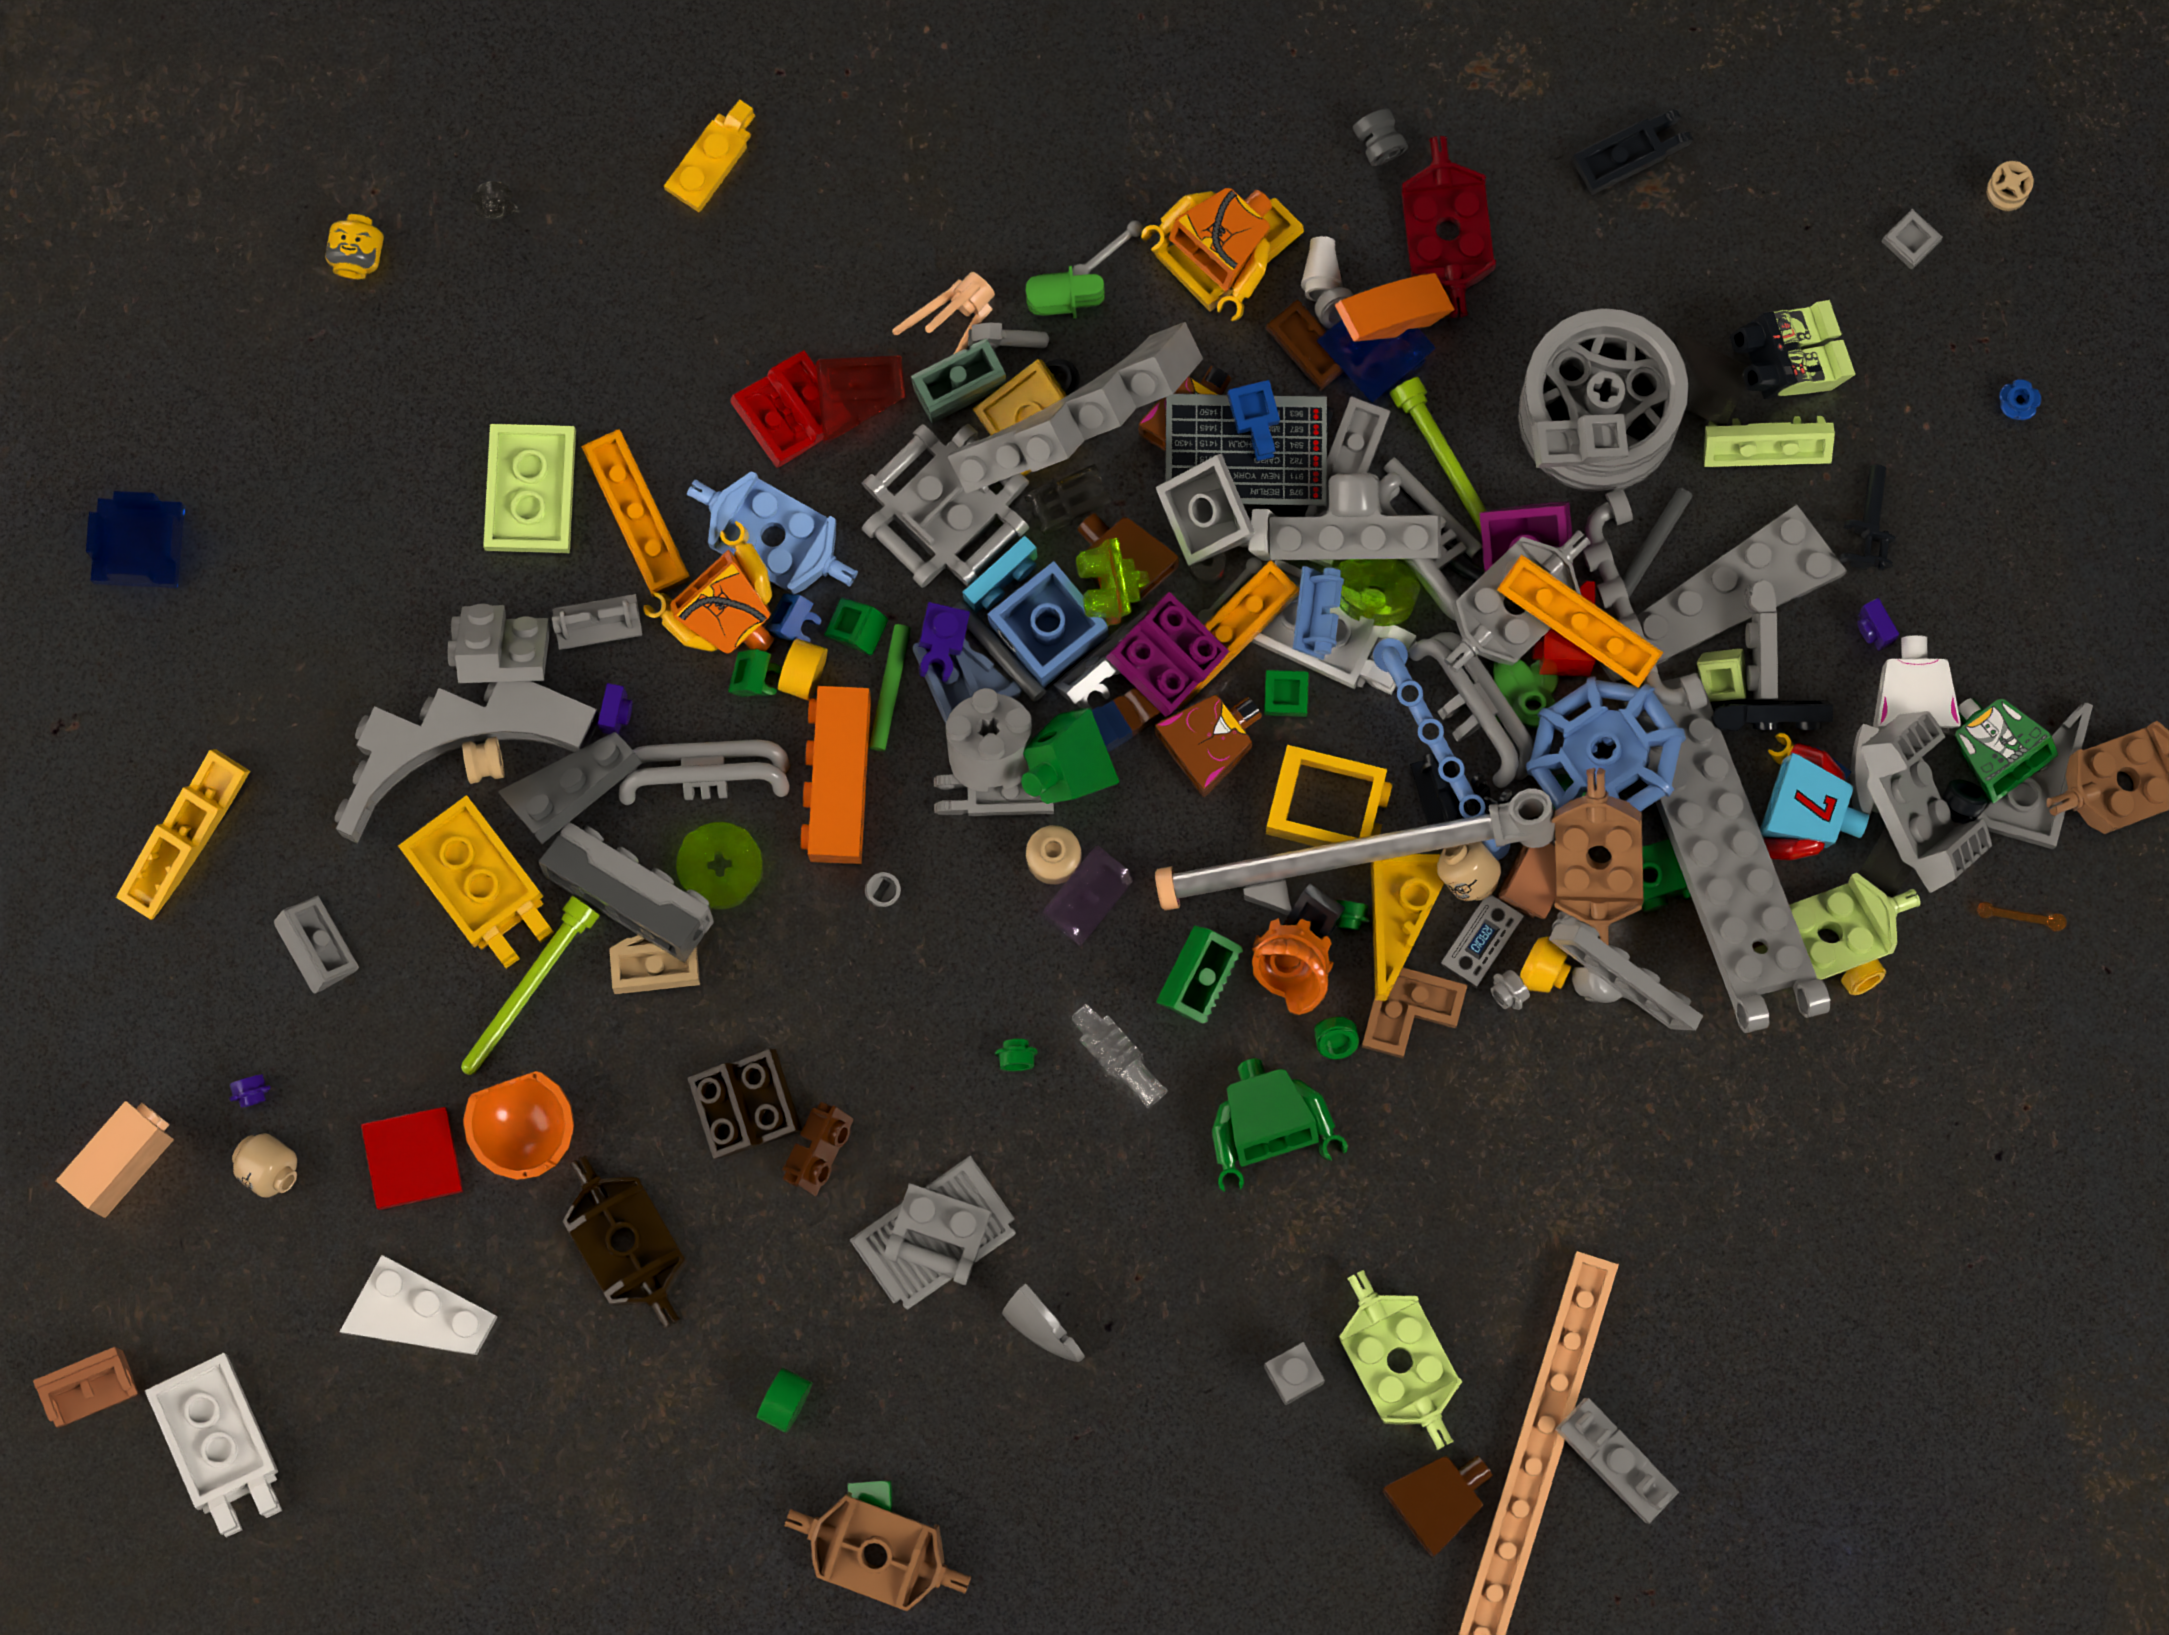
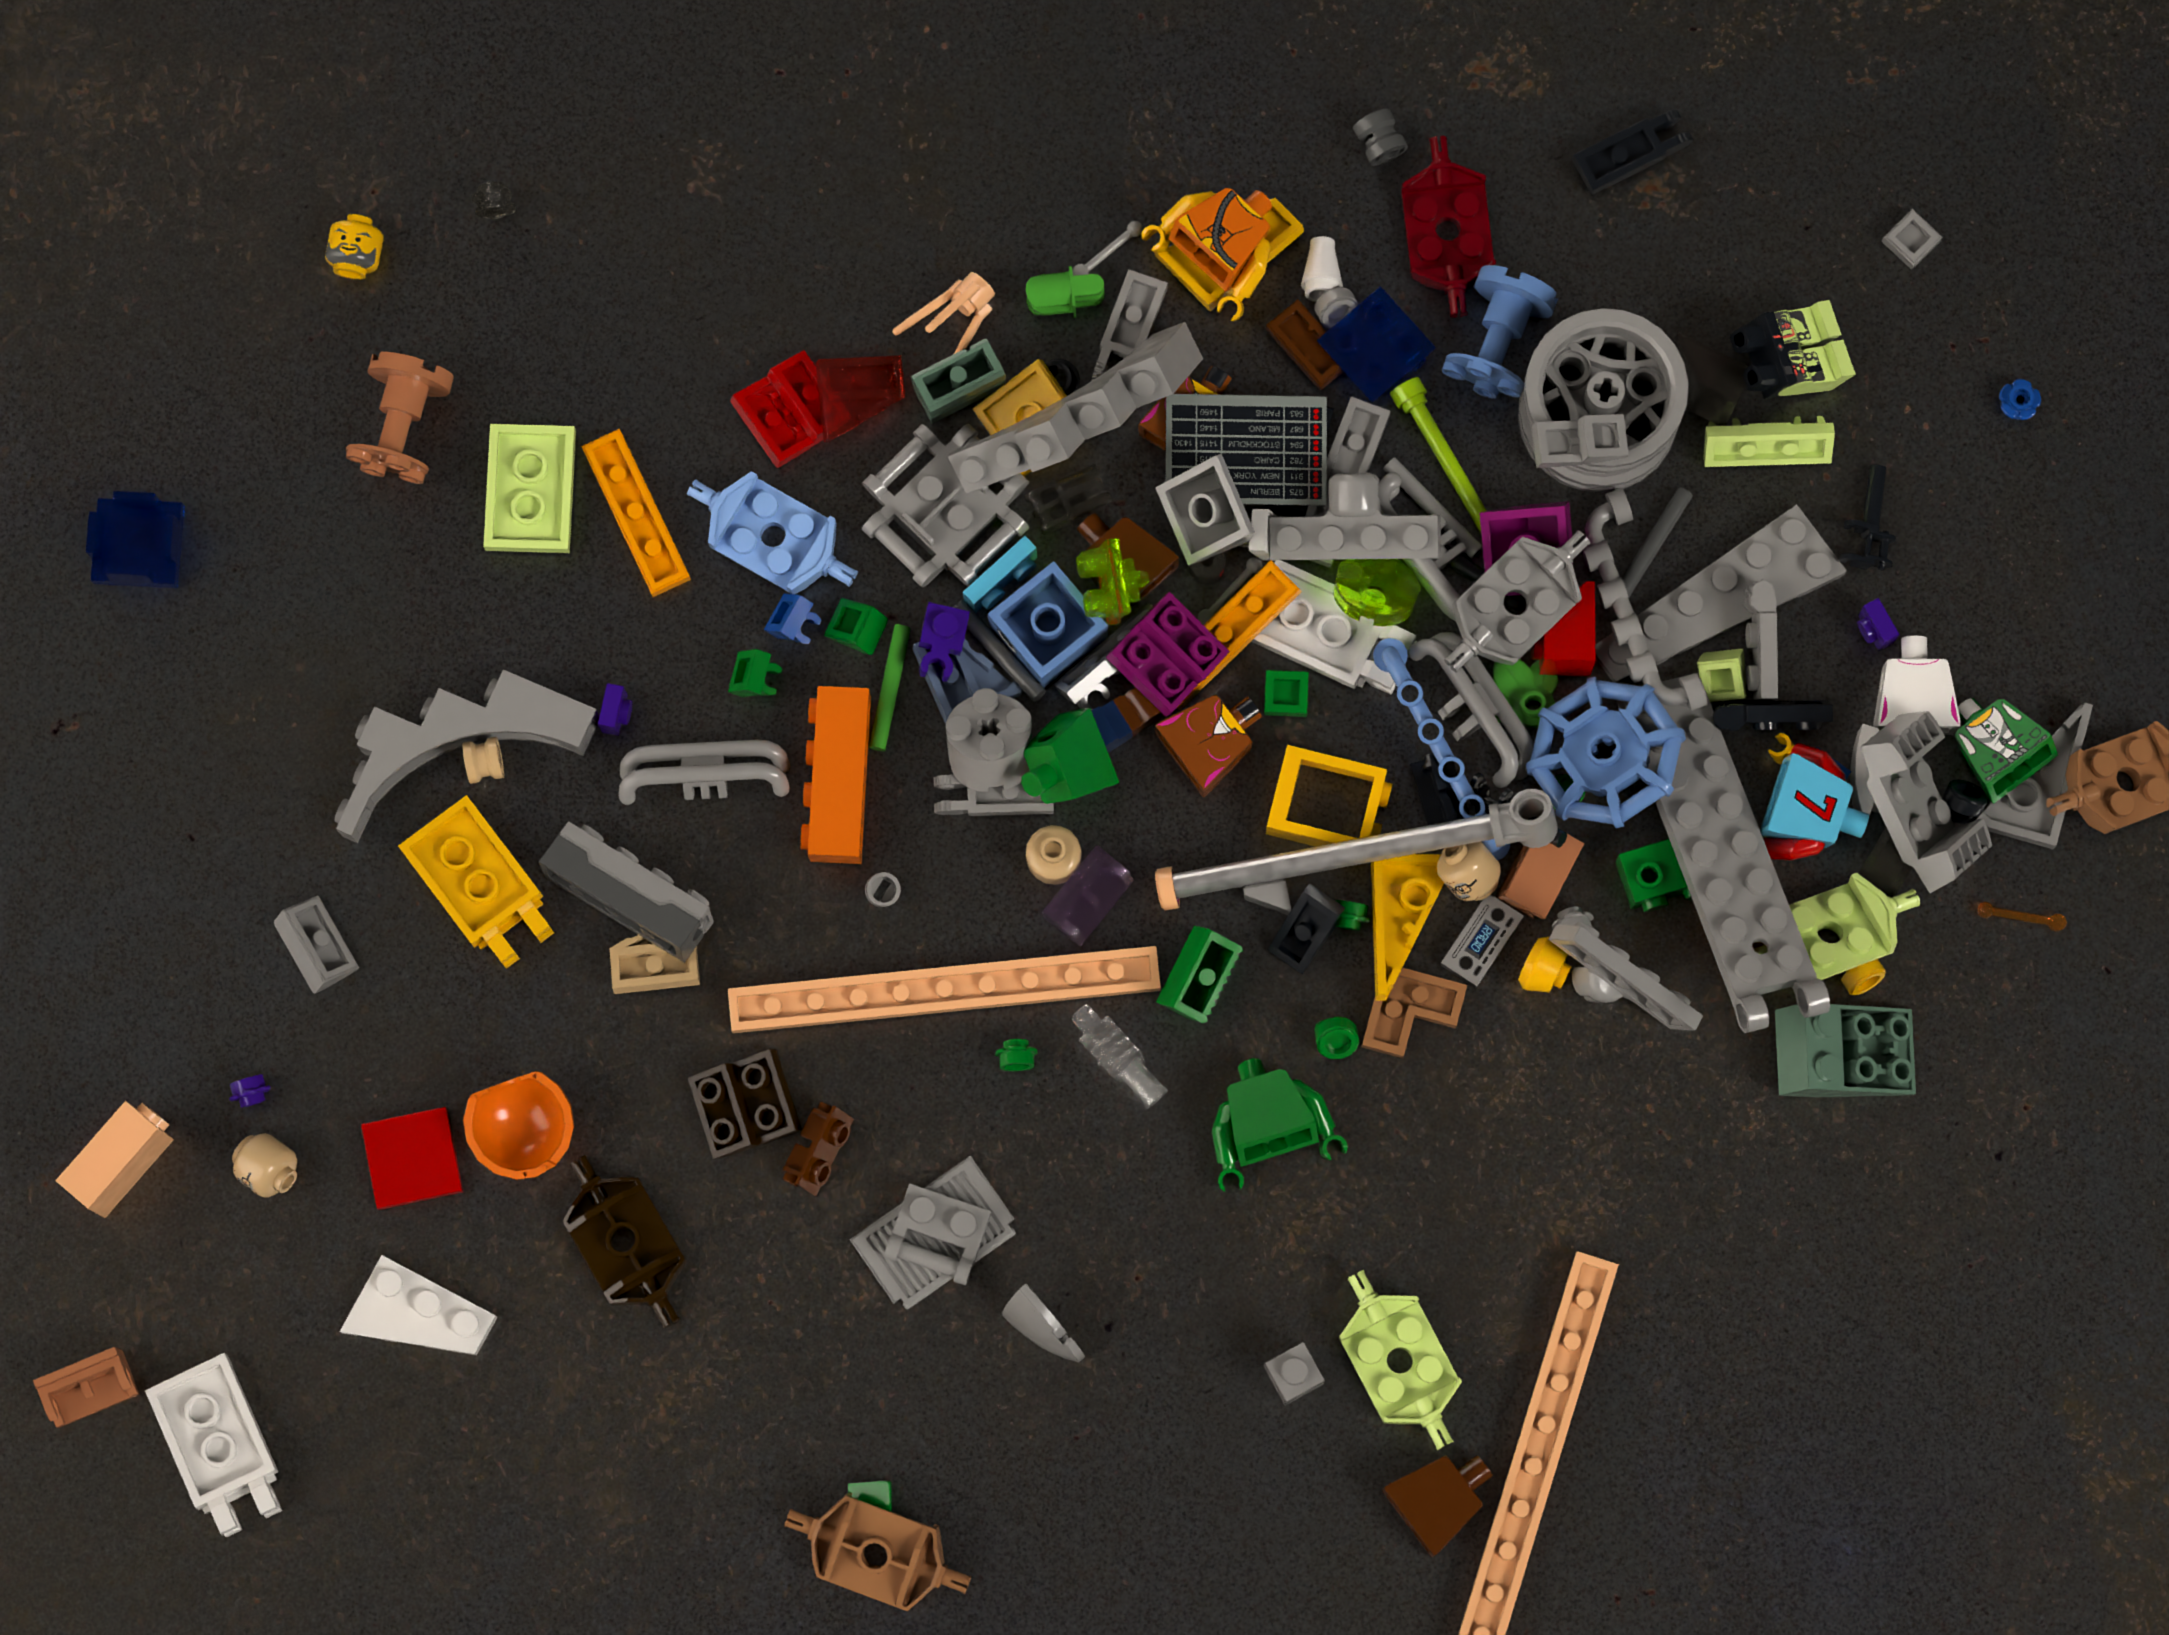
(183, 834): yellow slope -> none
(402, 402): none -> nougat piece
(497, 648): light grey plate -> none
(570, 785): dark grey wing -> none
(575, 920): lime piece -> none
(597, 622): light grey hinge -> none
(711, 157): yellow hinge -> none
(723, 603): torso -> none
(735, 845): clear neon green plate -> none
(784, 1400): green piece -> none
(802, 669): yellow piece -> none
(944, 989): none -> light nougat plate
(1006, 337): light grey bar -> none
(1131, 318): none -> light grey hinge
(1255, 411): blue plate -> none
(1293, 964): orange hair -> none
(1314, 625): medium blue hinge -> none
(1395, 308): orange slope -> none
(1506, 317): none -> medium blue piece
(1509, 990): light grey plate -> none
(1580, 620): light orange tile -> none
(1590, 889): medium nougat plate -> none
(1617, 1460): light grey plate -> none
(1845, 1052): none -> sand green slope
(2017, 179): tan wheel -> none

